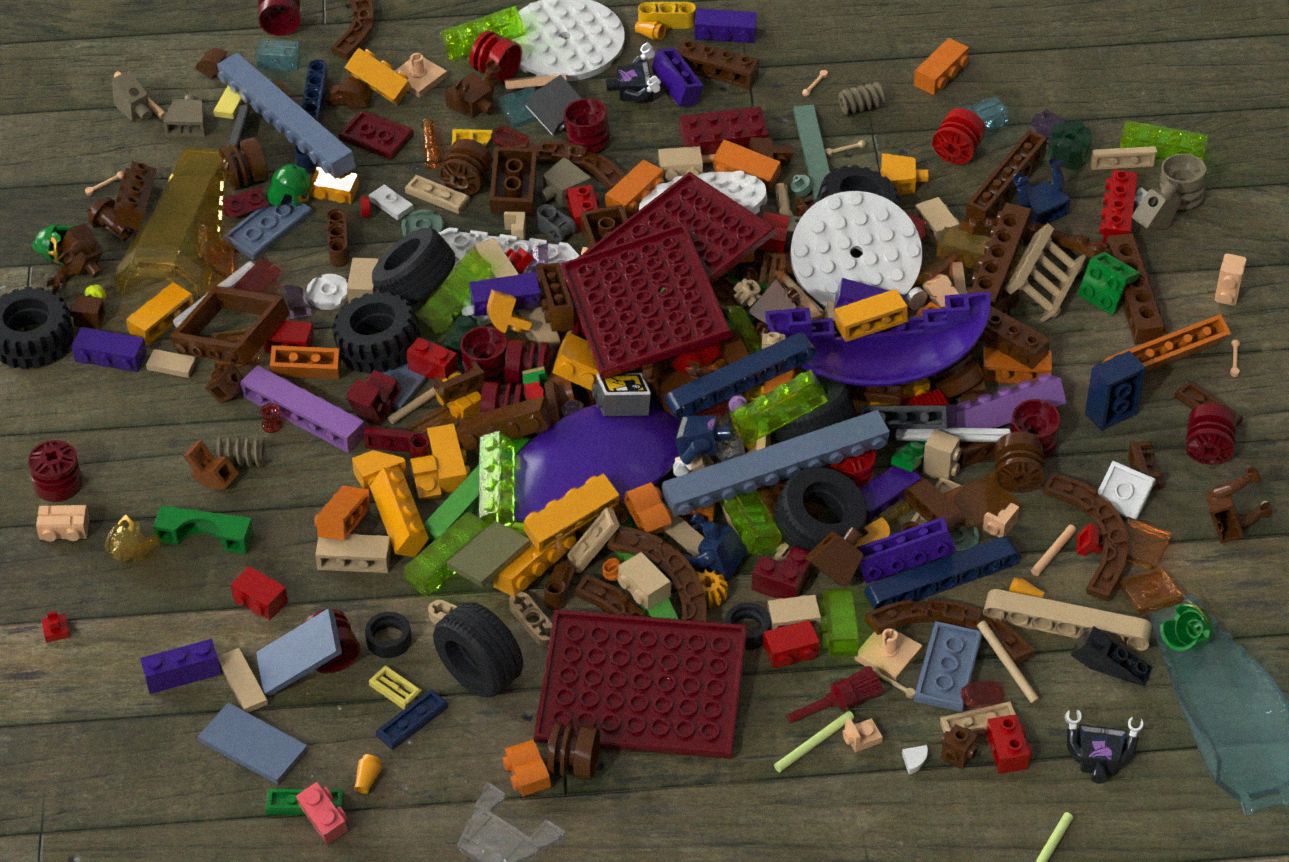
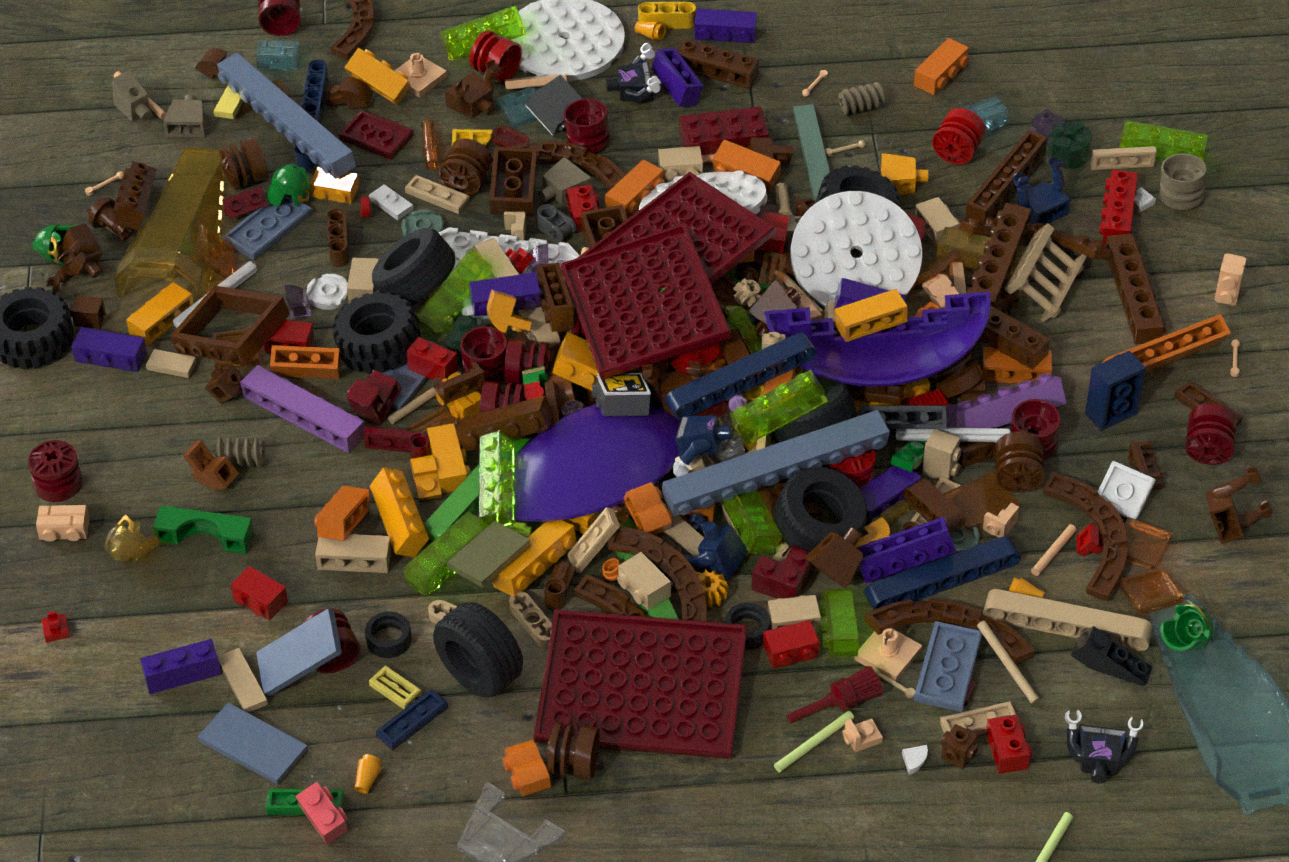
(95, 291): neon yellow plate -> none
(241, 126): dark grey tile -> none
(258, 276): clear red hinge -> none
(269, 417): clear red bush -> none
(369, 465): light orange slope -> none
(570, 512): light orange brick -> none
(801, 185): sand green tile -> none
(916, 298): white tile -> none
(982, 694): clear red tile -> none
(1106, 281): green bracket -> none
(1158, 207): dark tan torso -> none

